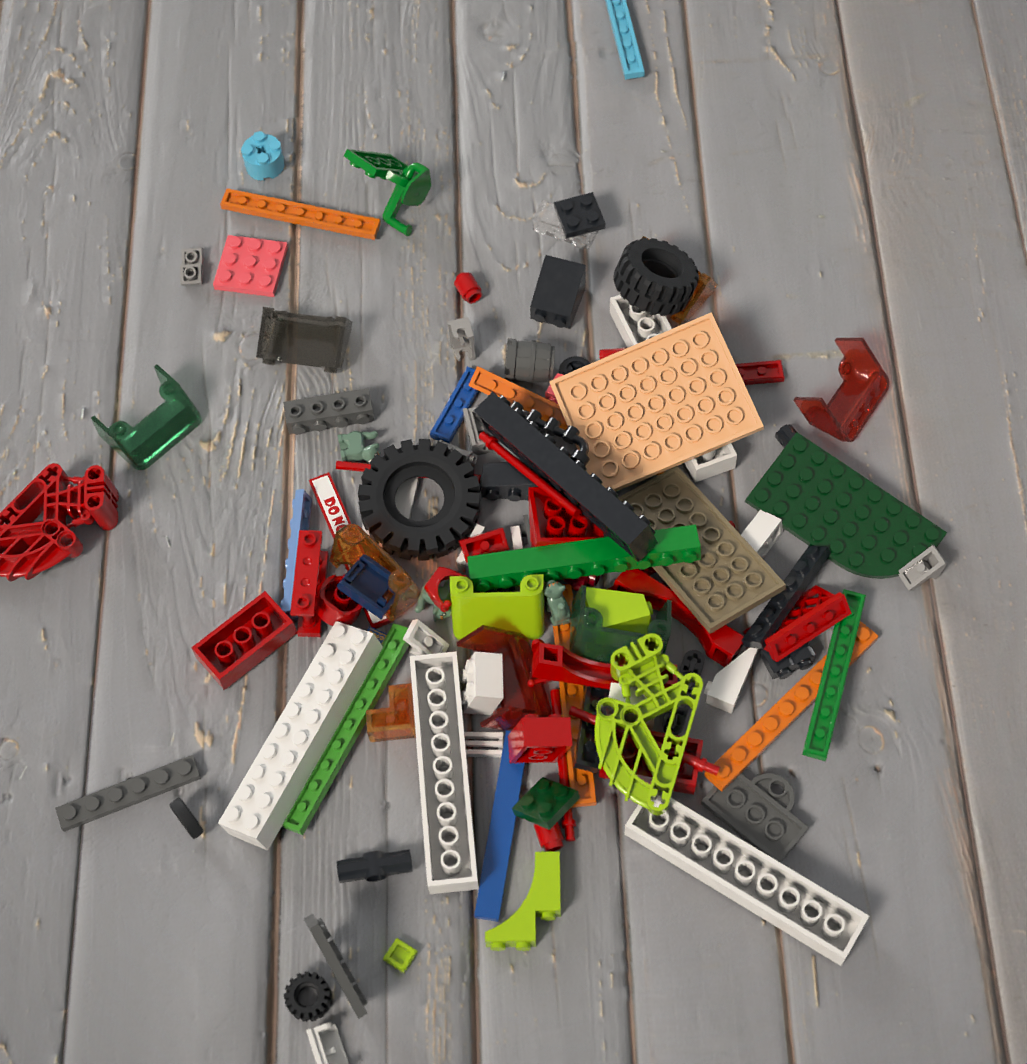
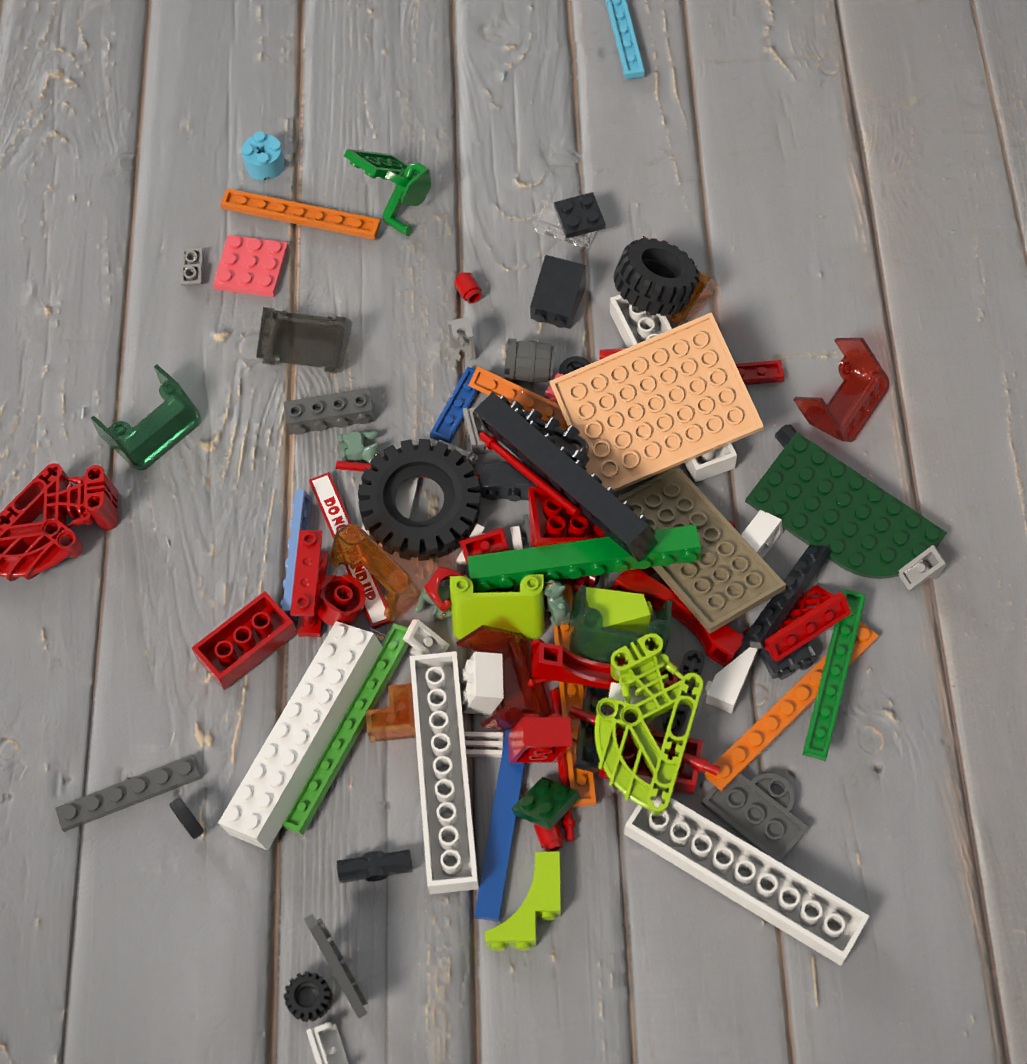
(367, 584): dark blue container -> none
(400, 955): lime tile -> none

